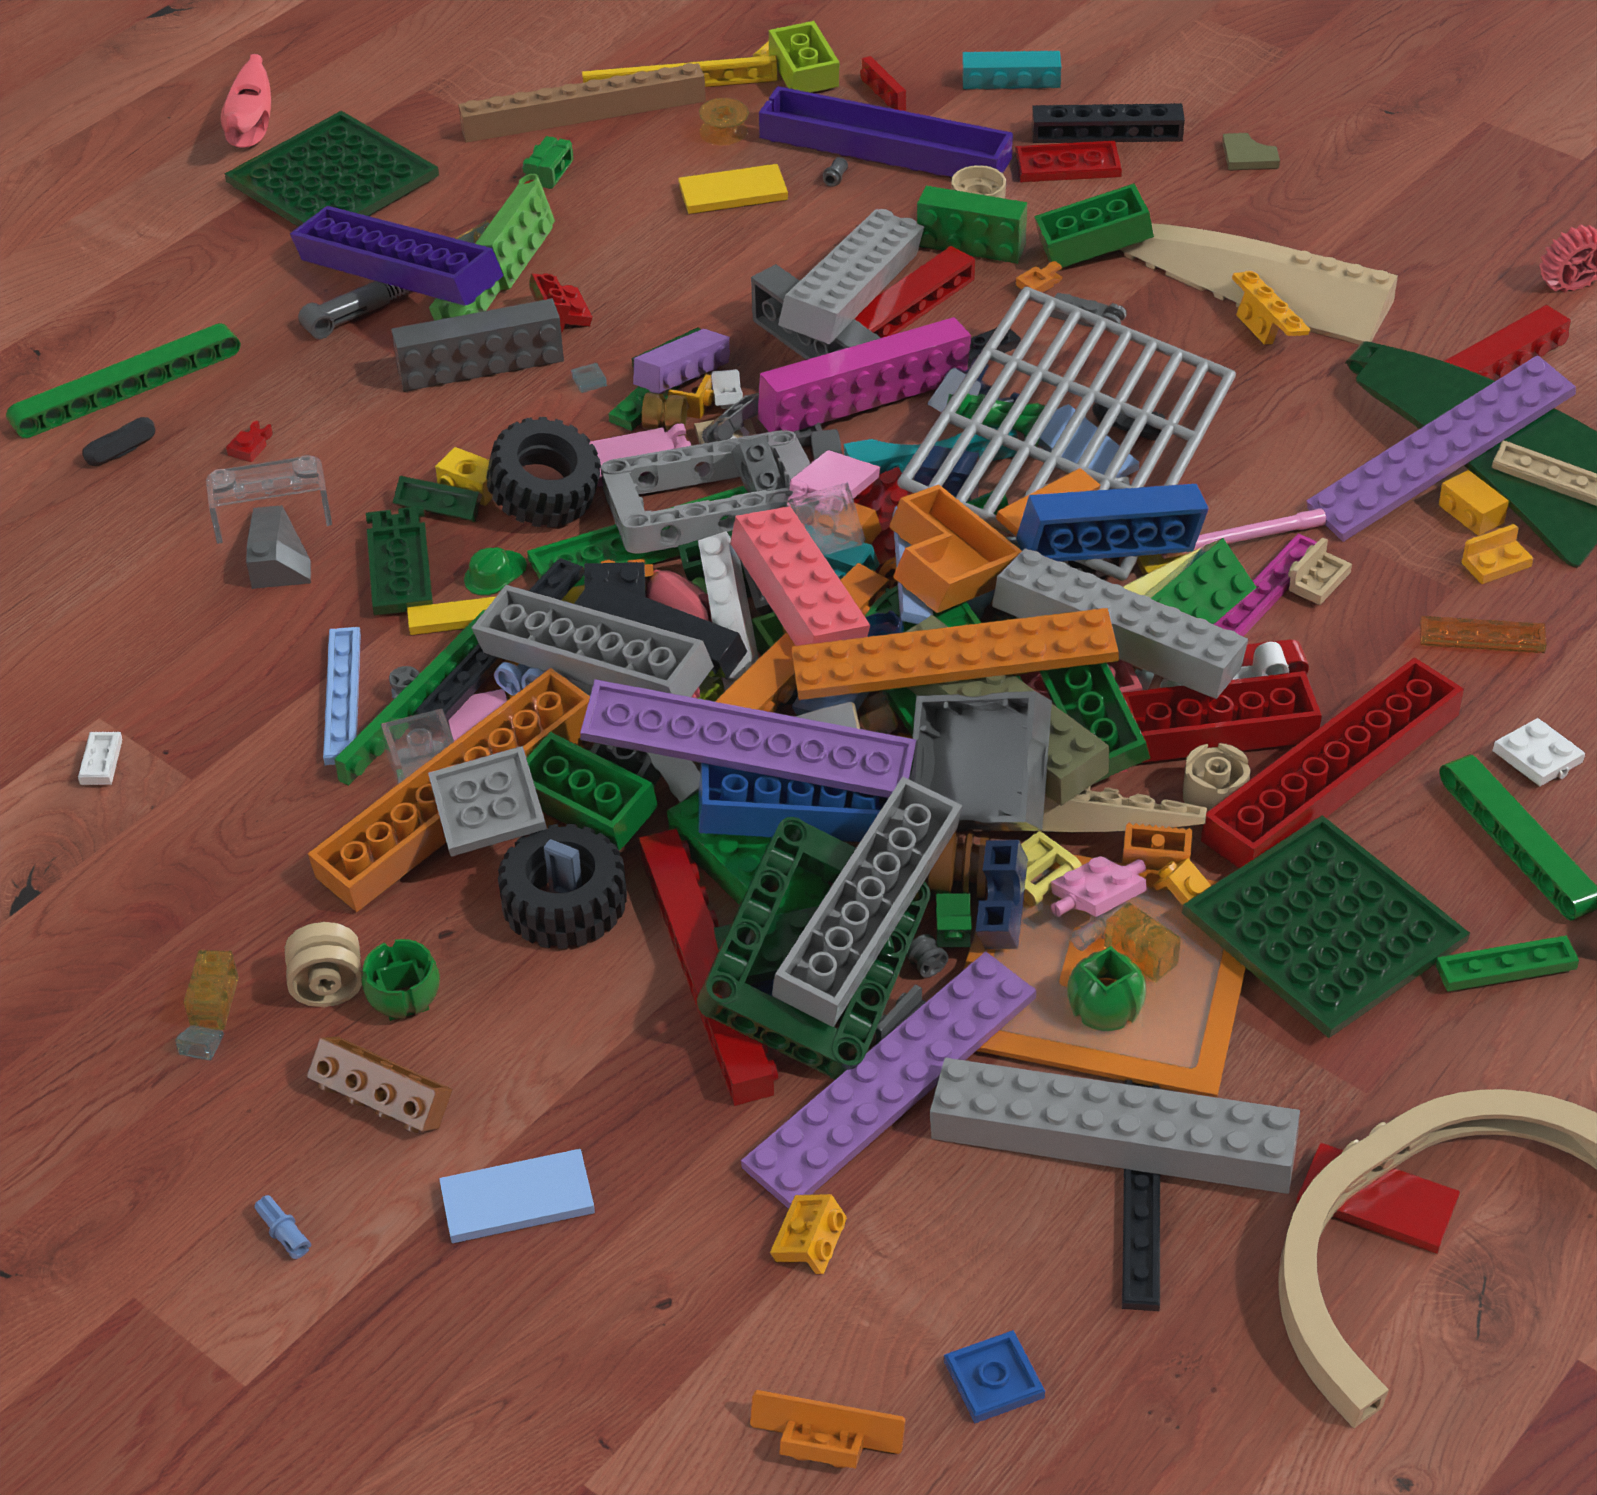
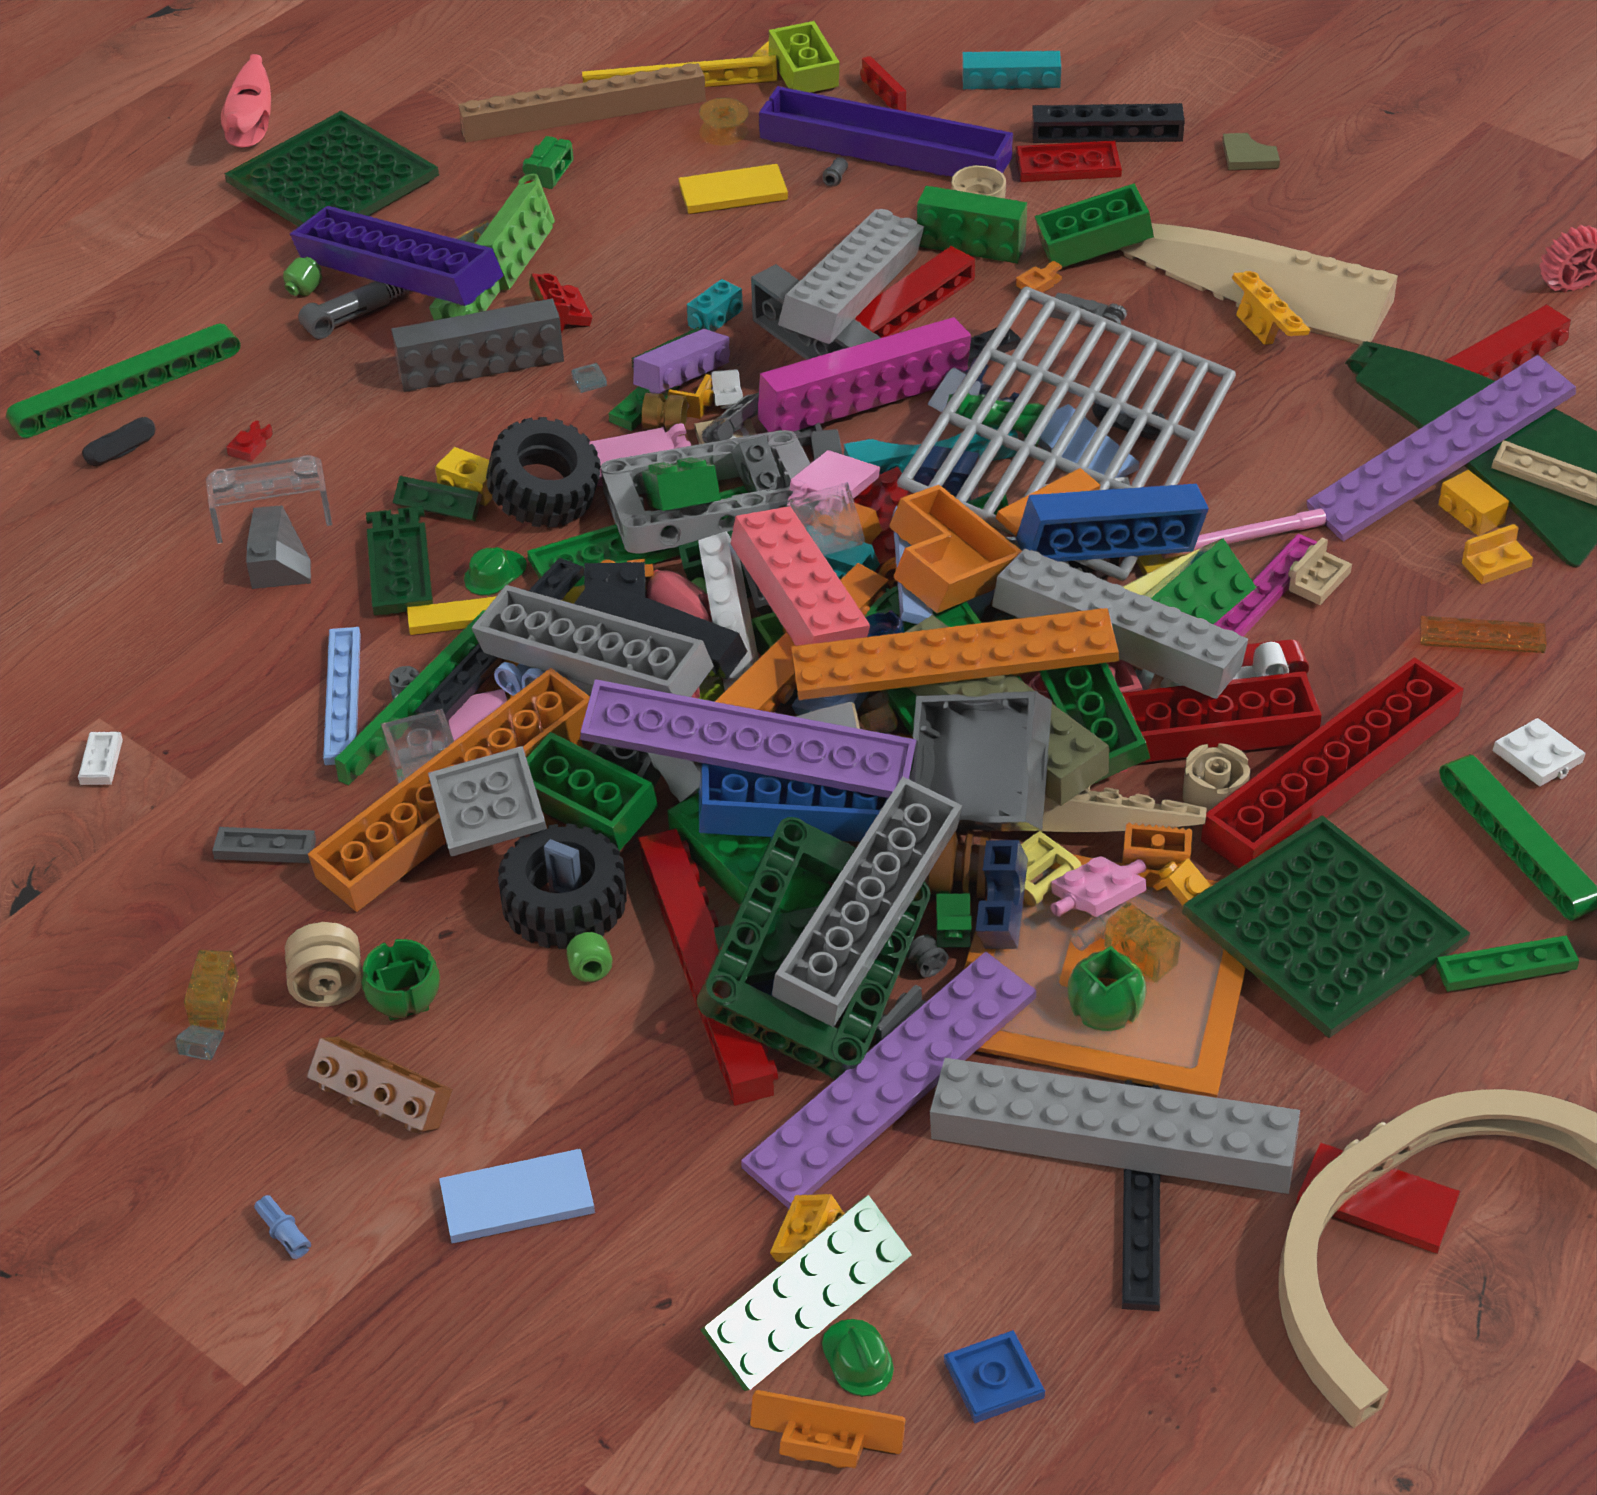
(264, 844): none -> dark grey plate
(302, 276): none -> bright green head
(589, 957): none -> bright green head
(680, 485): none -> green brick
(715, 306): none -> teal brick
(805, 1293): none -> plate
(858, 1357): none -> green piece

